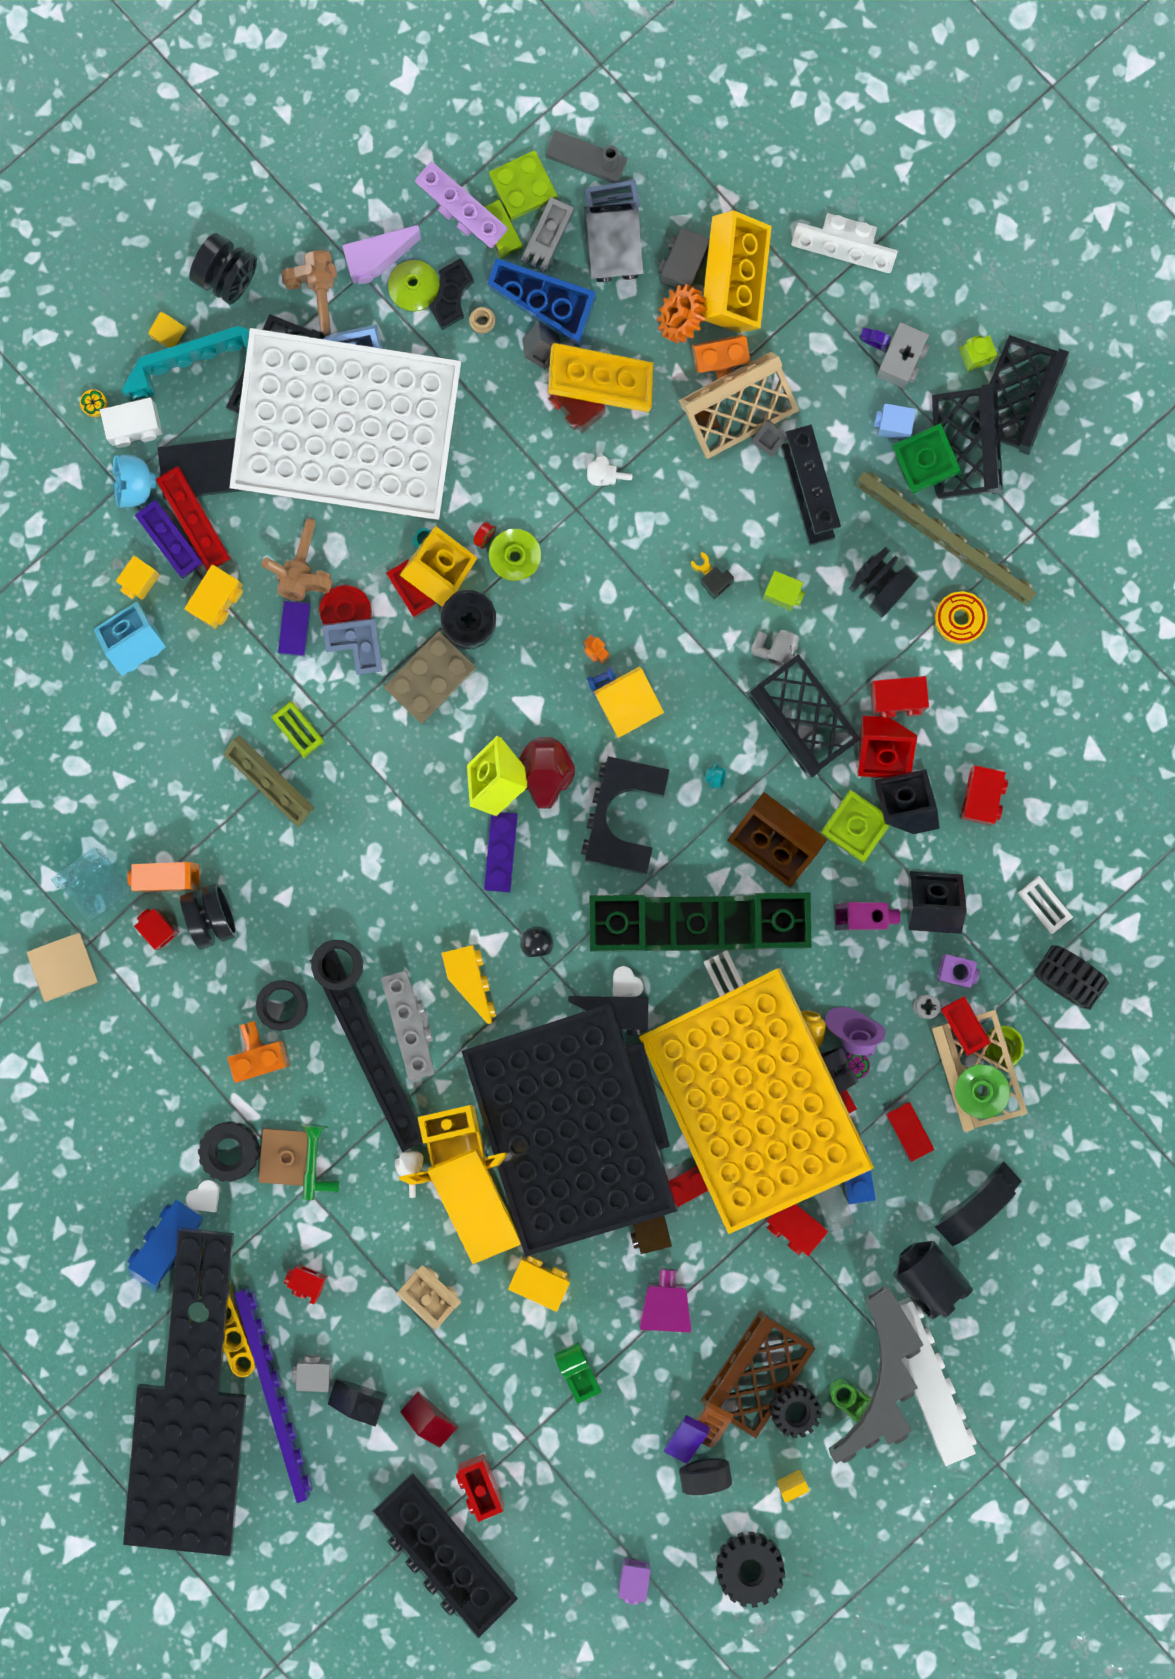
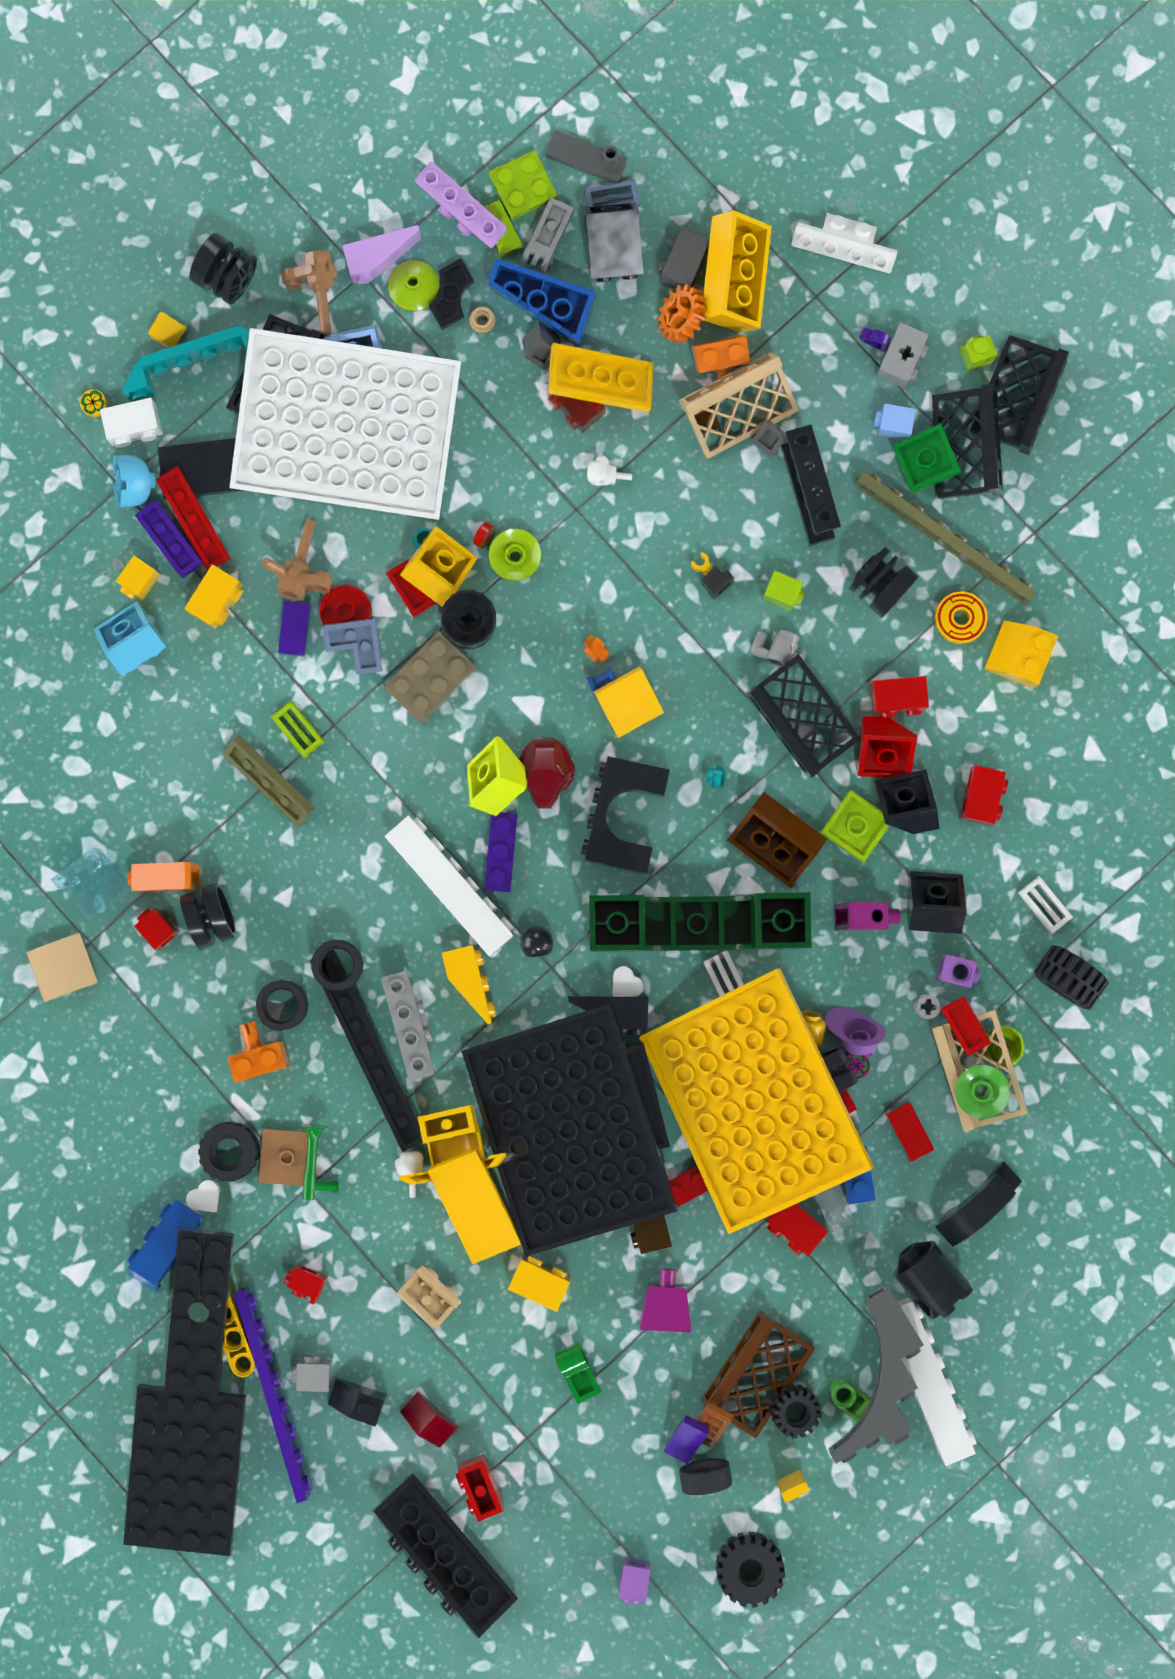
(449, 885): none -> white brick
(1021, 653): none -> yellow slope

